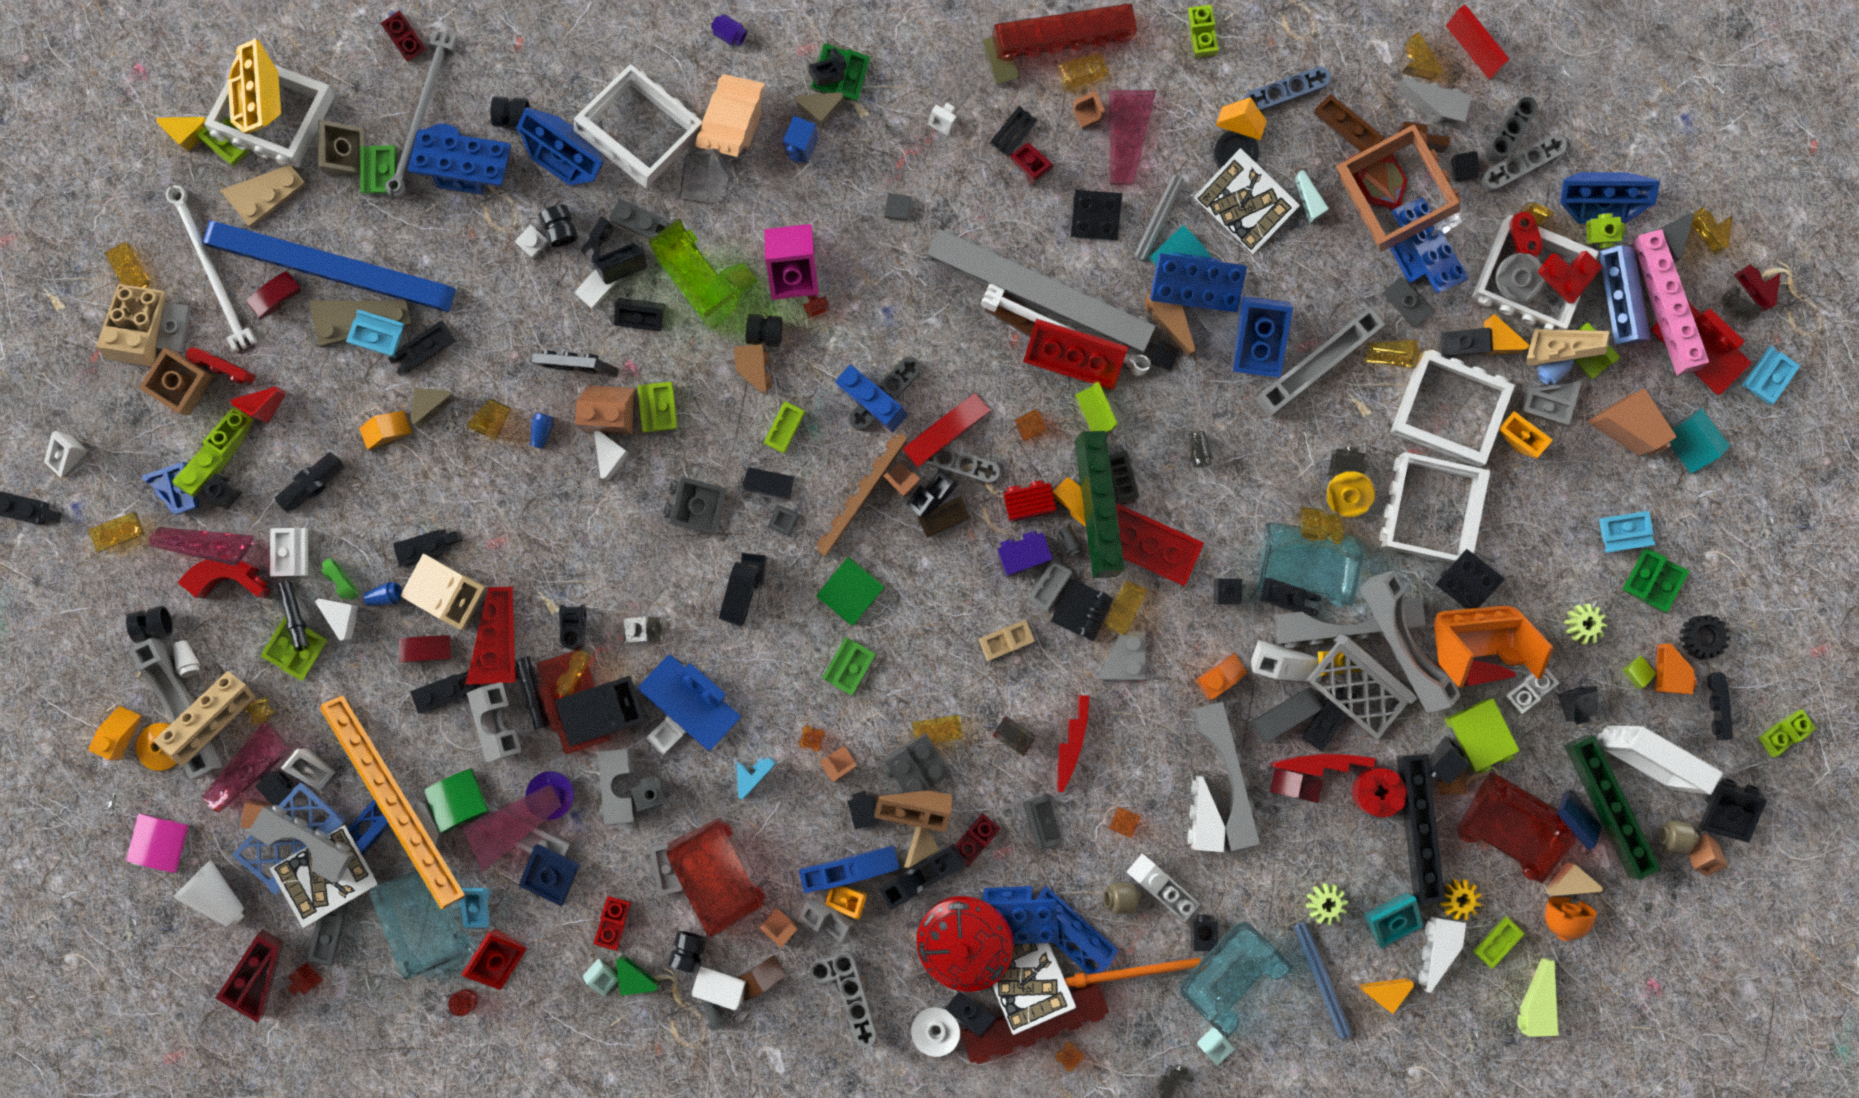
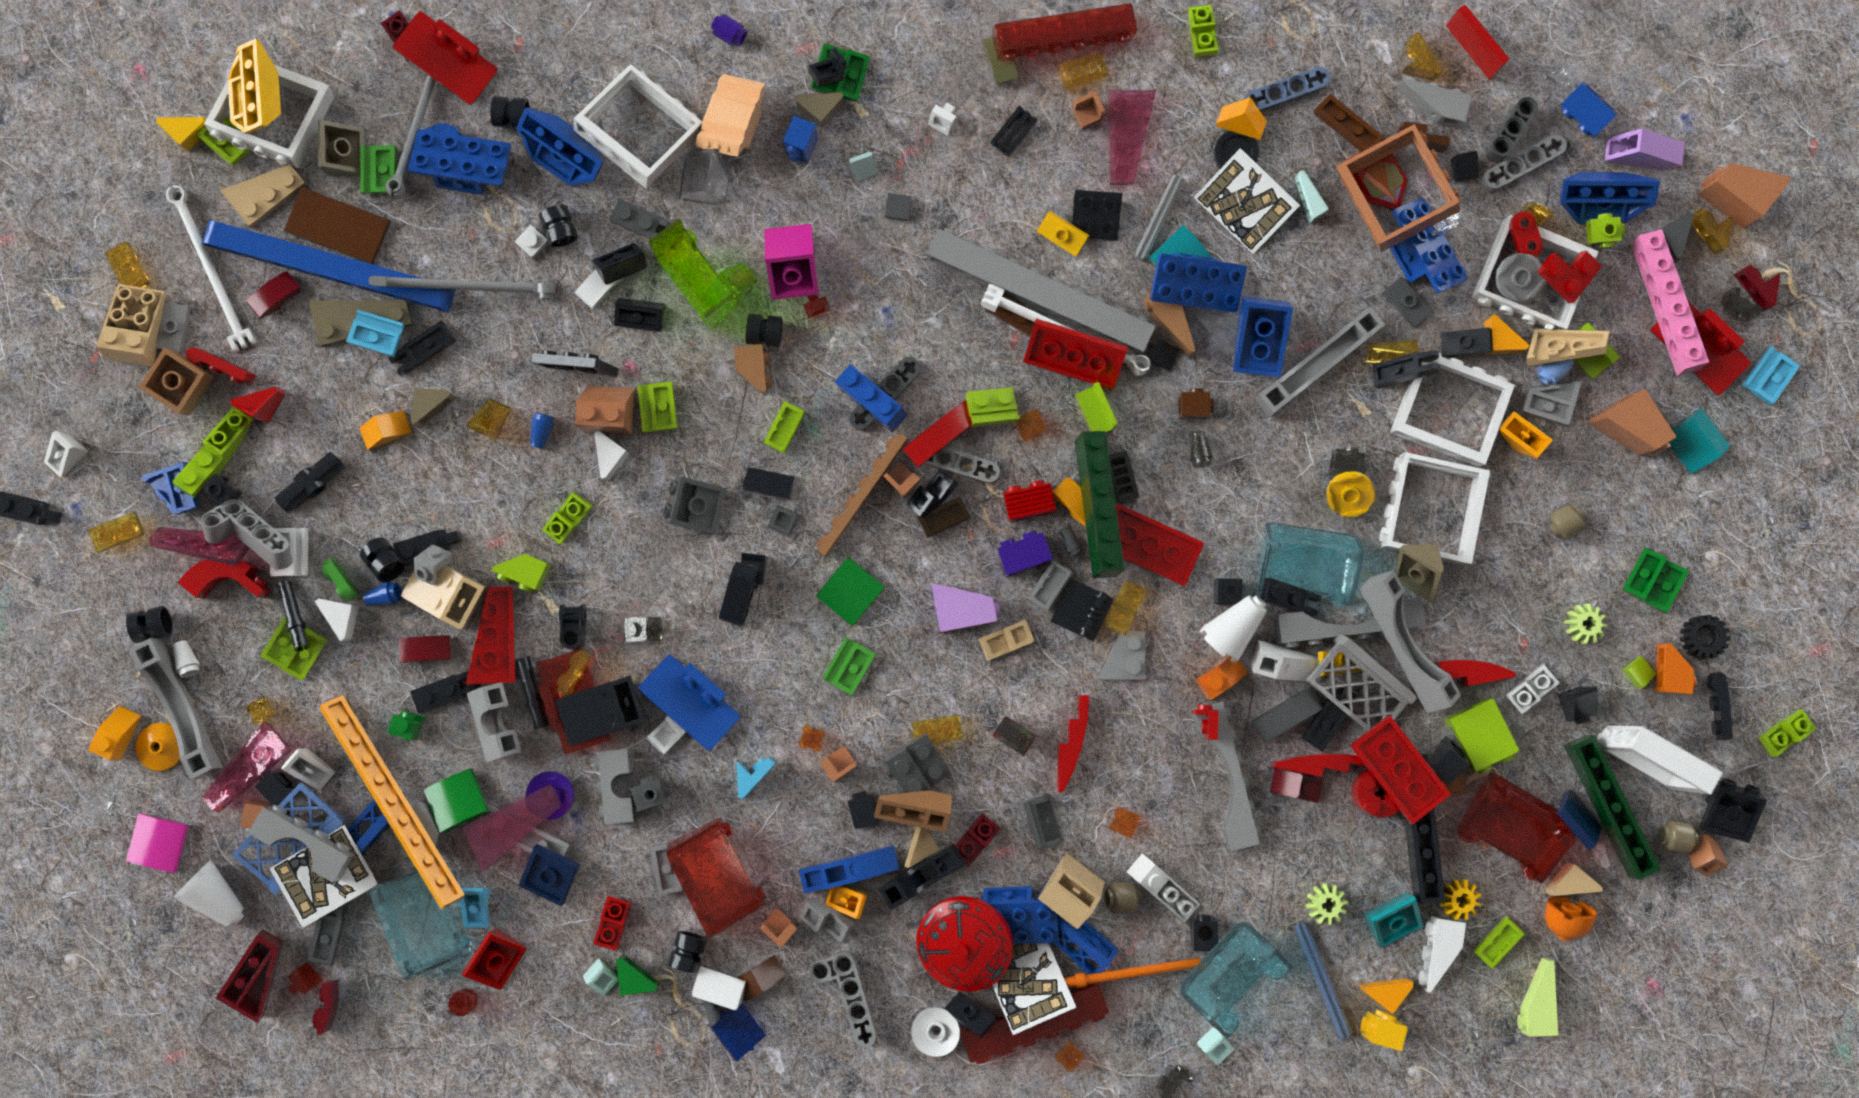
(204, 718): tan brick -> none
(239, 520): none -> light grey beam
(326, 1014): none -> dark red slope
(337, 225): none -> reddish brown tile
(382, 560): none -> black wheel
(406, 725): none -> green brick
(430, 562): none -> light grey bracket
(445, 56): none -> red bracket
(523, 569): none -> lime slope
(544, 289): none -> light grey hinge
(567, 517): none -> lime slope
(599, 234): black plate -> none
(738, 1032): none -> clear blue piece
(863, 166): none -> light aqua slope
(962, 609): none -> lavender slope
(992, 406): none -> lime plate
(1031, 163): dark red slope -> none
(1062, 233): none -> yellow plate
(1072, 891): none -> tan slope
(1195, 404): none -> reddish brown brick
(1208, 827): white slope -> none
(1210, 725): none -> red bracket
(1235, 627): none -> white cone
(1317, 525): clear yellow plate -> none
(1384, 1029): none -> yellow brick
(1400, 769): none -> red plate
(1405, 368): none -> black hinge
(1420, 569): none -> dark tan slope
(1469, 580): black hinge -> none
(1485, 632): orange windscreen -> none
(1567, 522): none -> dark tan head
(1588, 109): none -> blue brick
(1624, 295): medium blue brick -> none
(1627, 531): medium azure plate -> none
(1645, 150): none -> lavender slope
(1742, 191): none -> nougat slope

